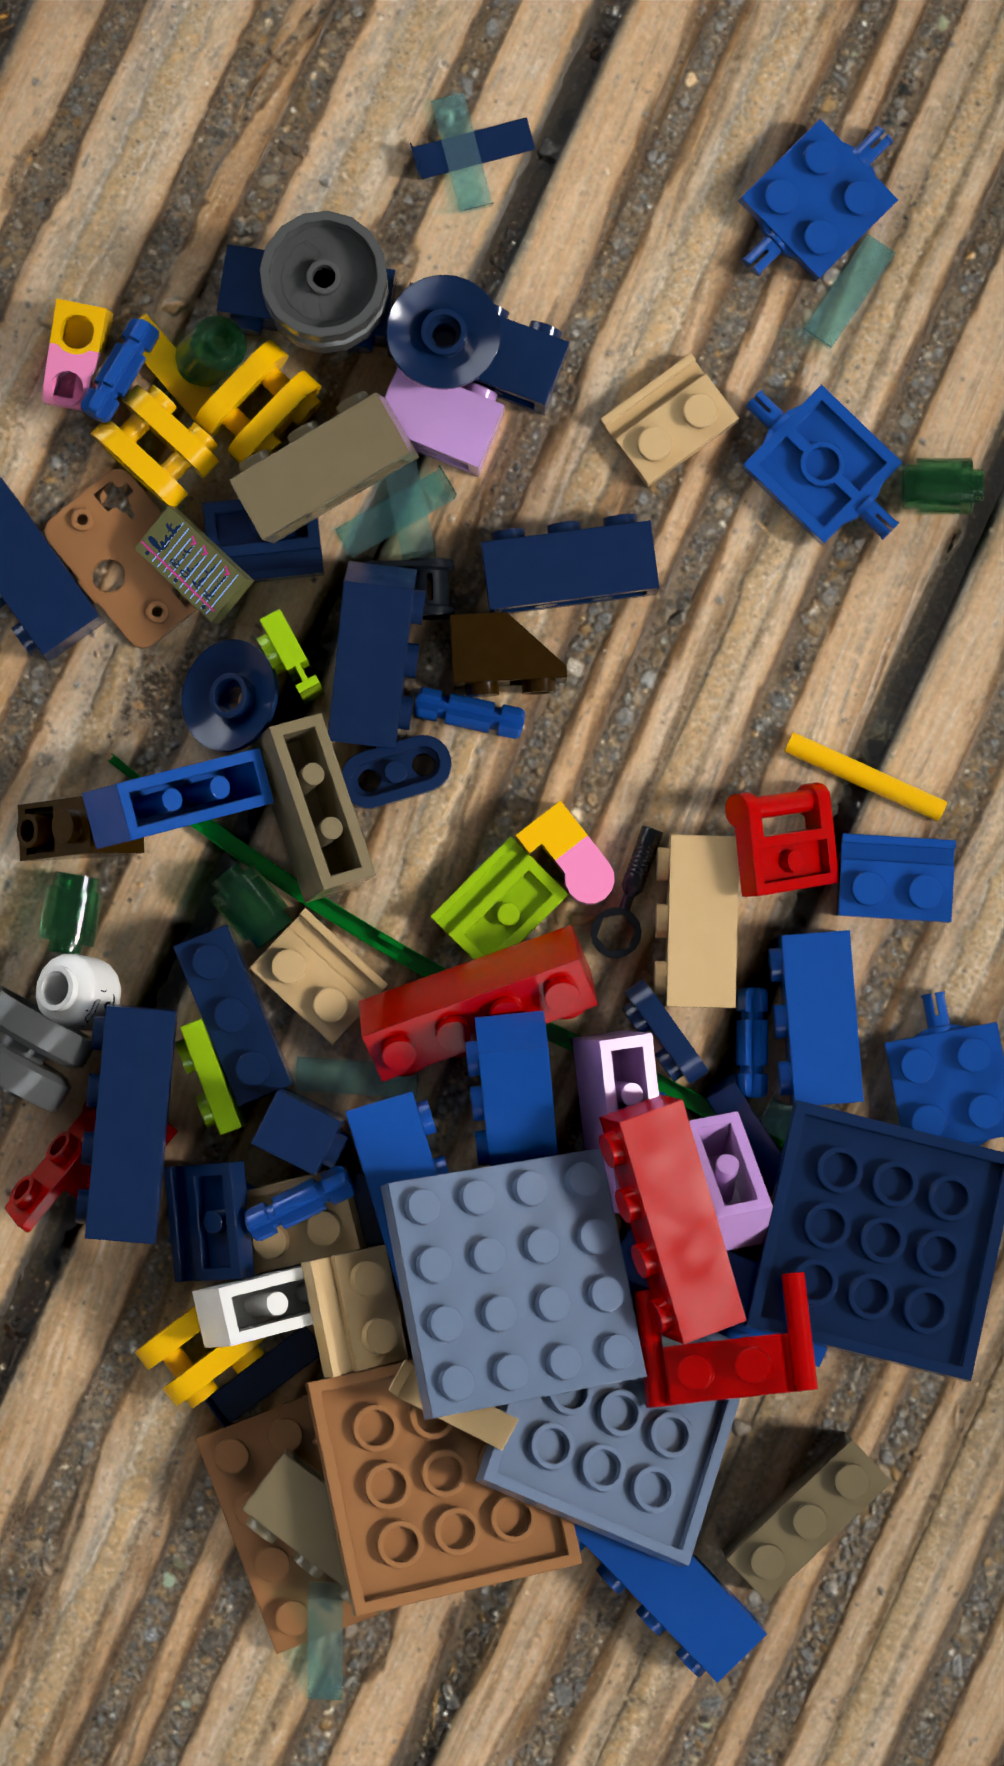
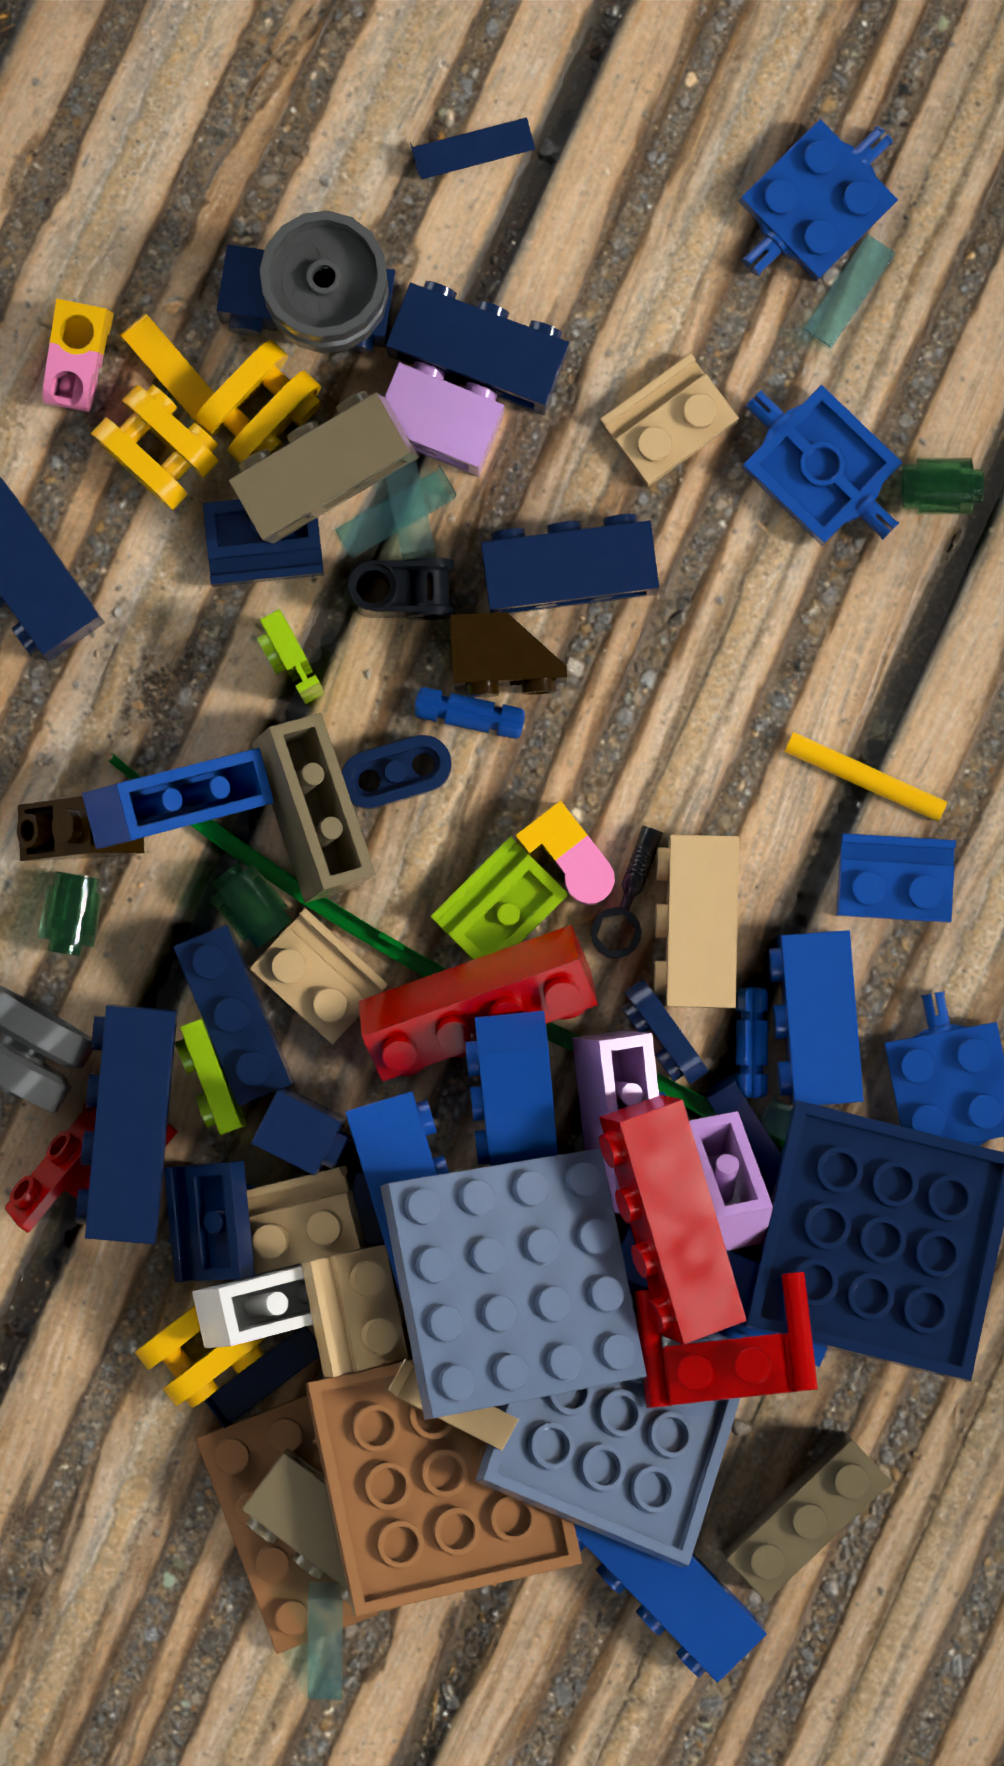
(76, 989): white head -> none
(113, 537): medium nougat axle -> none
(120, 370): blue axle -> none
(194, 564): olive tile -> none
(210, 351): clear green brick -> none
(213, 694): dark blue dish -> none
(299, 1203): blue axle -> none
(349, 1078): clear light blue piece -> none
(375, 654): dark blue brick -> none
(436, 304): dark blue dish -> none
(462, 153): clear light blue piece -> none
(788, 858): red plate -> none

